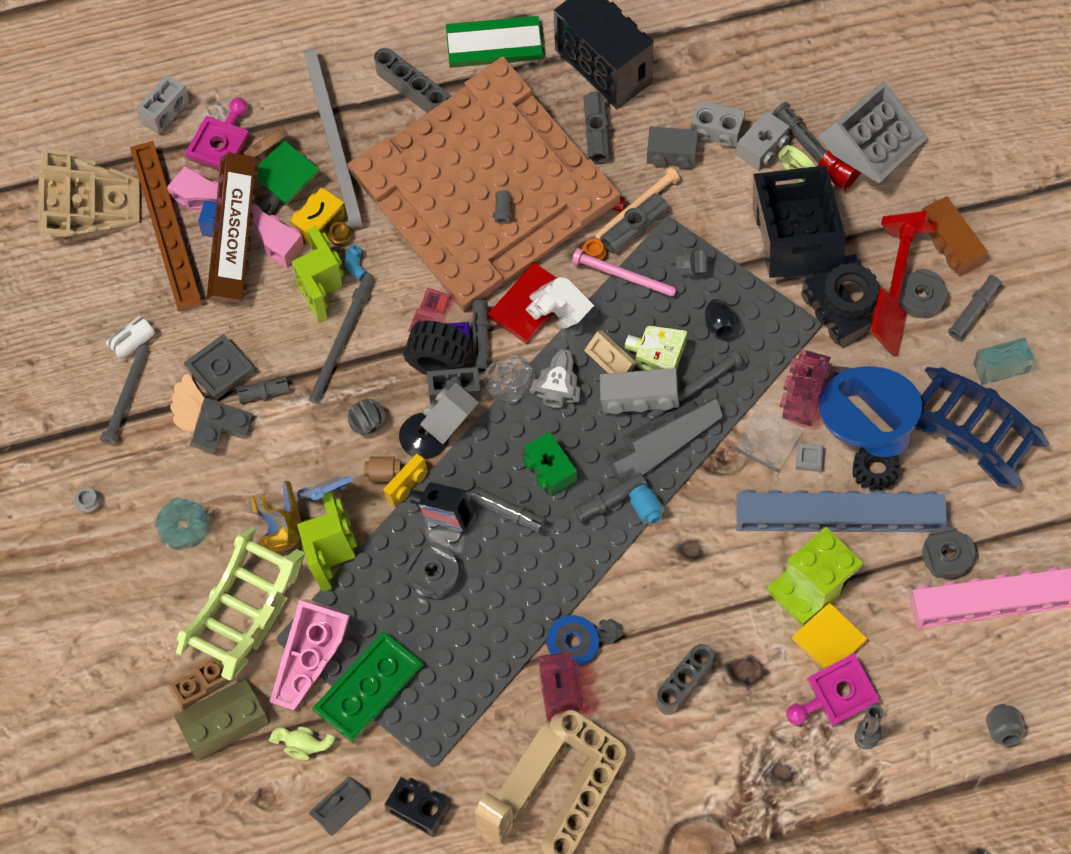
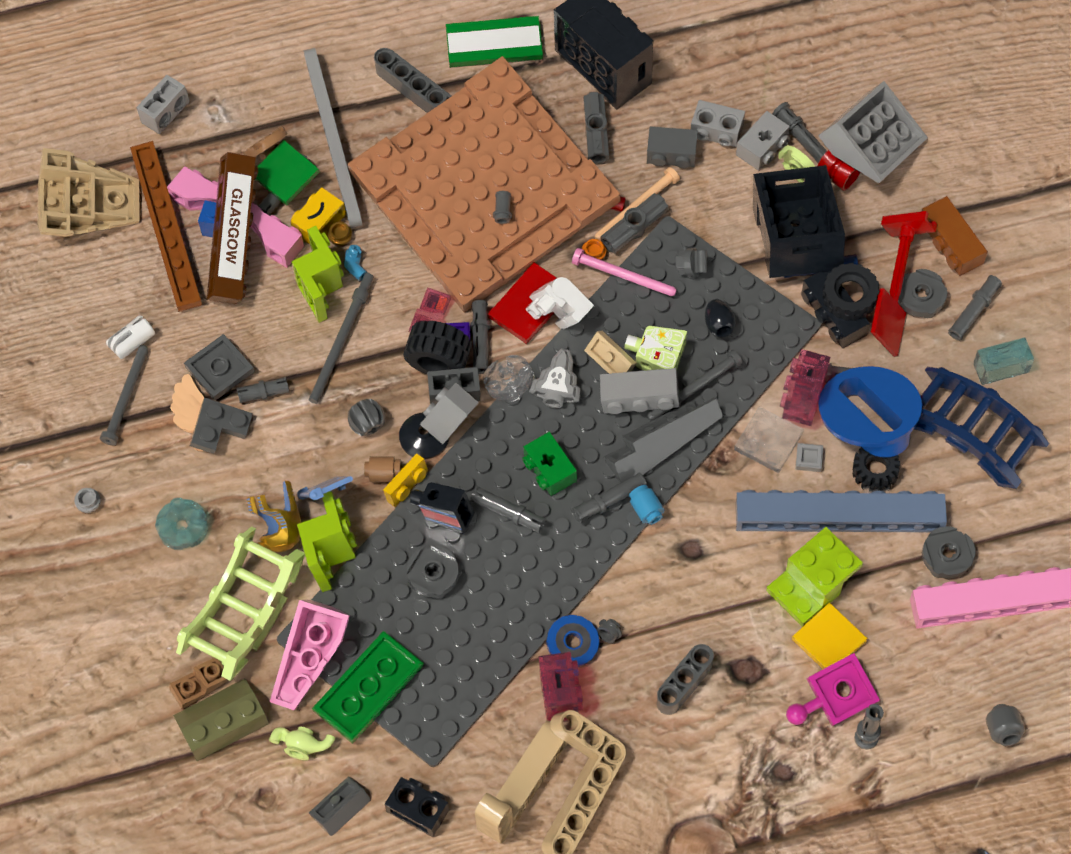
(214, 130): dark pink plate -> none

